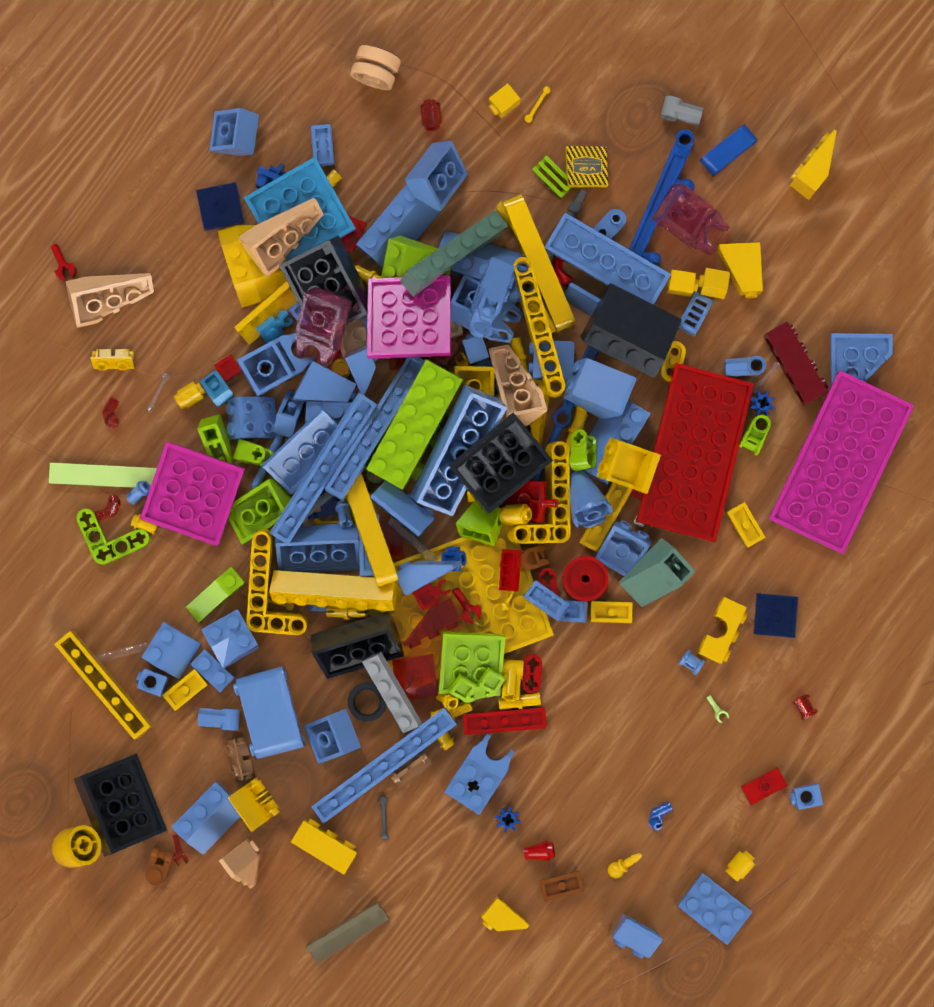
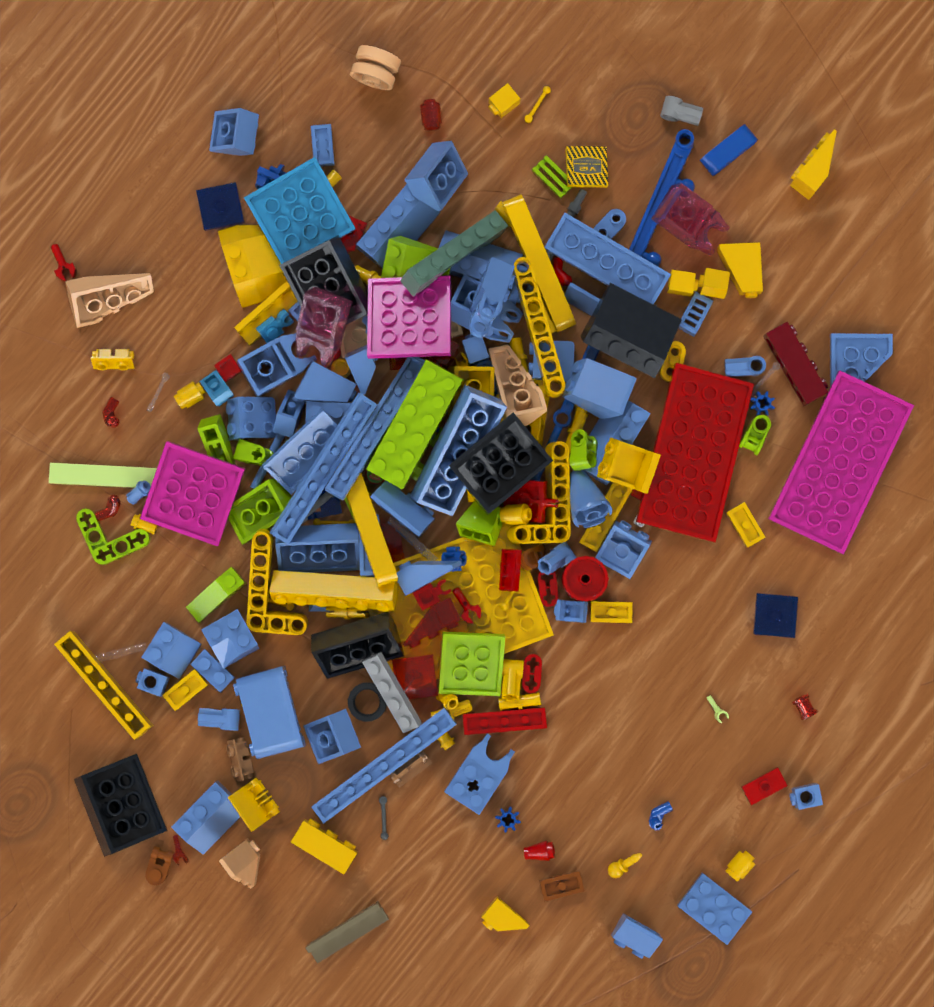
(76, 846): yellow brick -> none
(276, 237): light nougat wedge -> none
(344, 513): medium blue pin -> none
(470, 691): lime tile -> none
(546, 600): medium blue plate -> none
(558, 557): none -> medium blue piece
(656, 574): sand green slope -> none
(691, 662): medium blue bush -> none
(732, 615): yellow arch -> none

